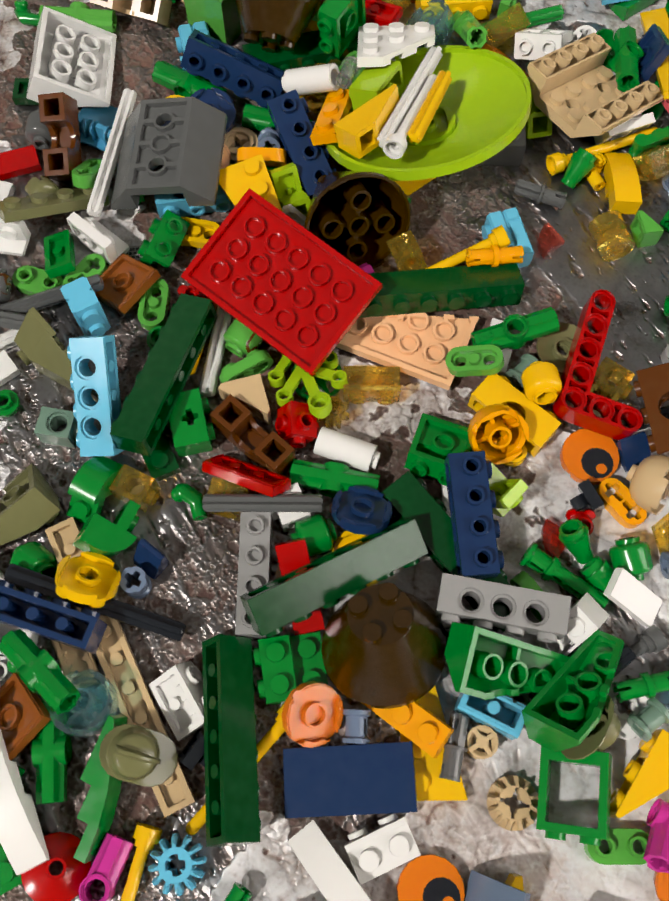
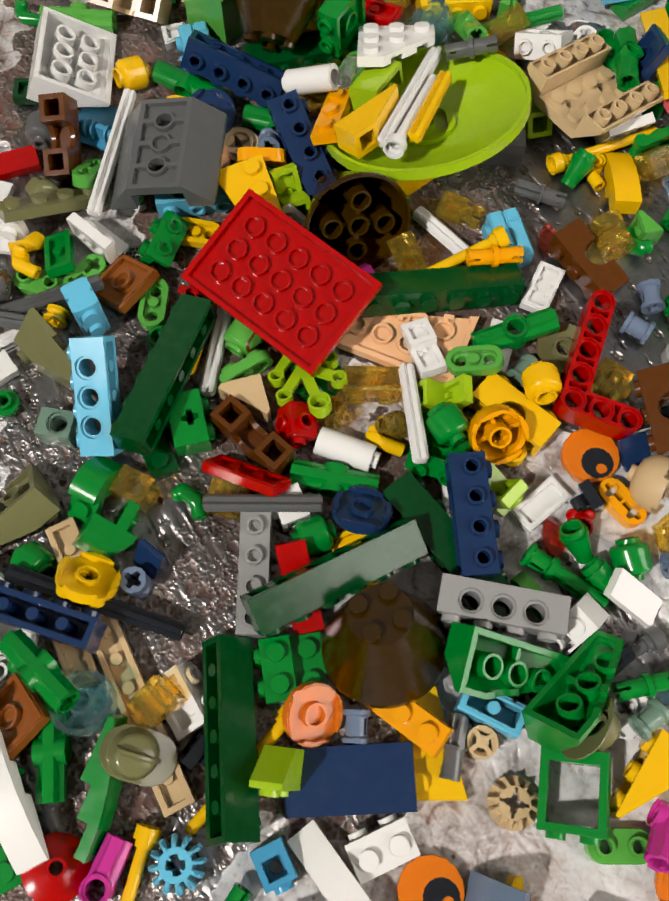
(21, 261): none -> yellow arm
(33, 240): none -> yellow arm
(56, 316): none -> yellow bush
(132, 73): none -> yellow head
(155, 701): none -> clear yellow brick
(169, 33): none -> white tile
(262, 858): none -> dark azure brick
(277, 771): none -> lime slope
(384, 443): none -> yellow arm
(392, 424): none -> clear yellow cone
(413, 414): none -> white axle
(423, 348): none -> white slope
(439, 230): none -> white axle
(447, 424): none -> green head
(455, 208): none -> clear yellow plate
(456, 391): none -> lime brick
(471, 47): none -> dark grey pin
(540, 504): none -> white tile
(542, 287): none -> white plate
(569, 249): none -> reddish brown arch
(637, 327): none -> sand blue bush
(641, 247): none -> green arm
(651, 296): none -> sand blue bush

